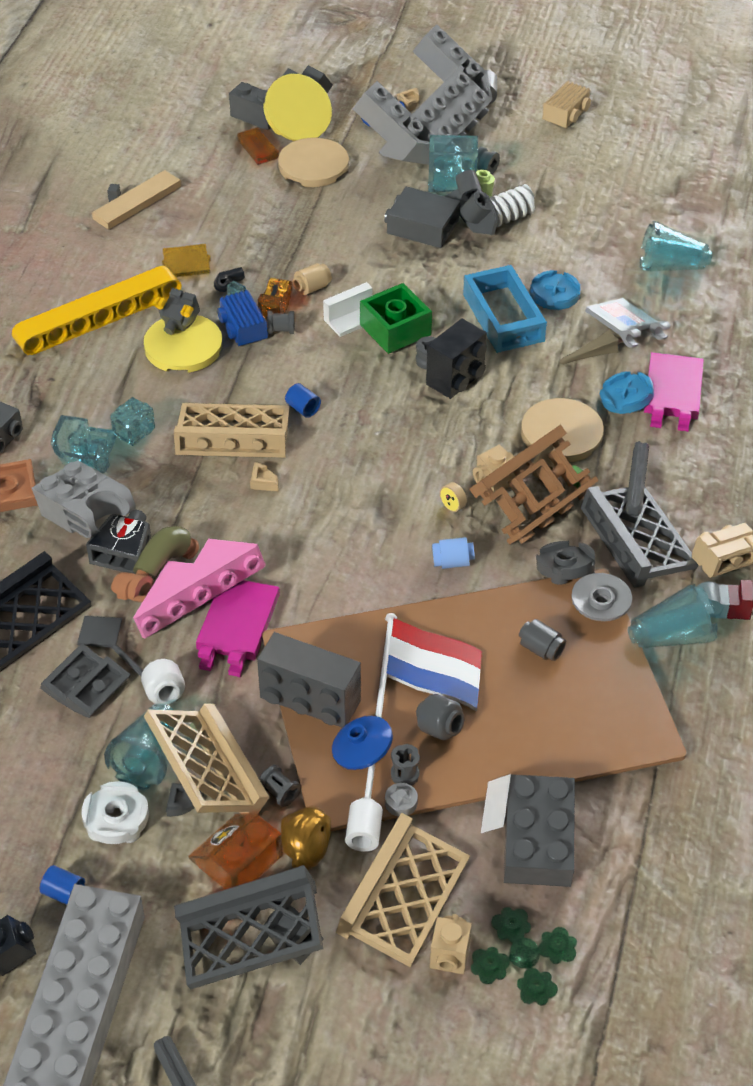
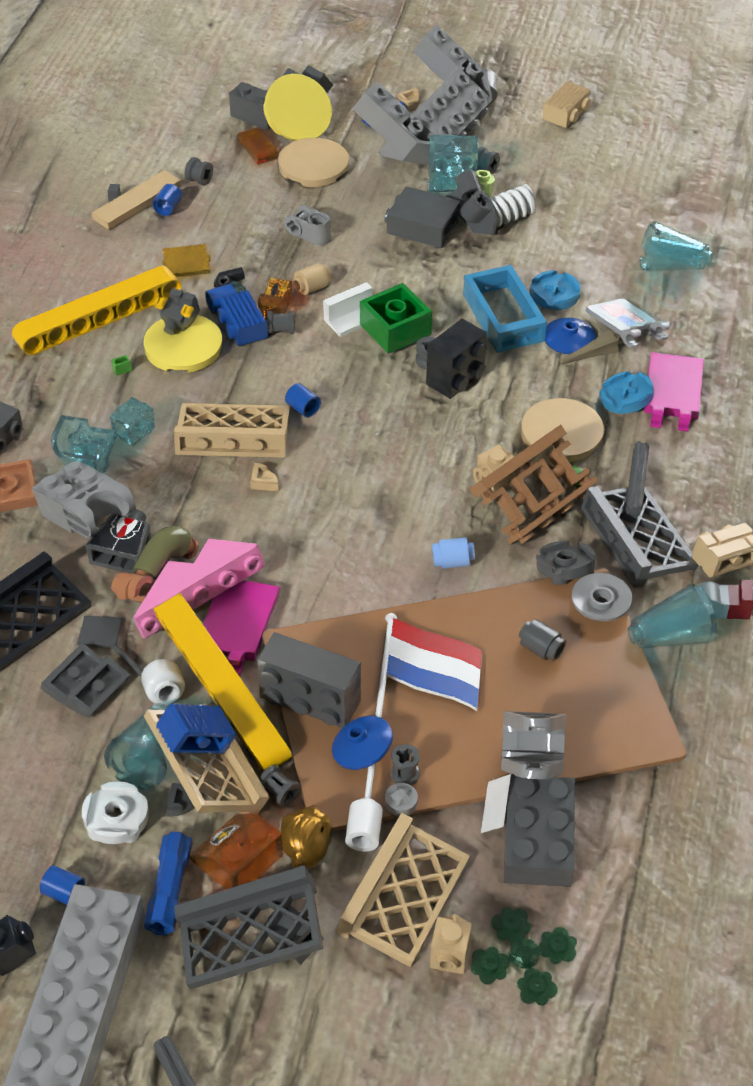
(121, 365): none -> bright green piece
(167, 199): none -> blue beam
(173, 860): none -> blue axle
(195, 729): none -> blue brick
(198, 171): none -> dark grey wheel
(213, 296): none -> blue beam
(222, 683): none -> yellow beam
(309, 225): none -> light grey piece
(440, 717): dark grey head -> none
(453, 497): tile -> none
(533, 744): none -> light grey piece
(568, 335): none -> blue dish

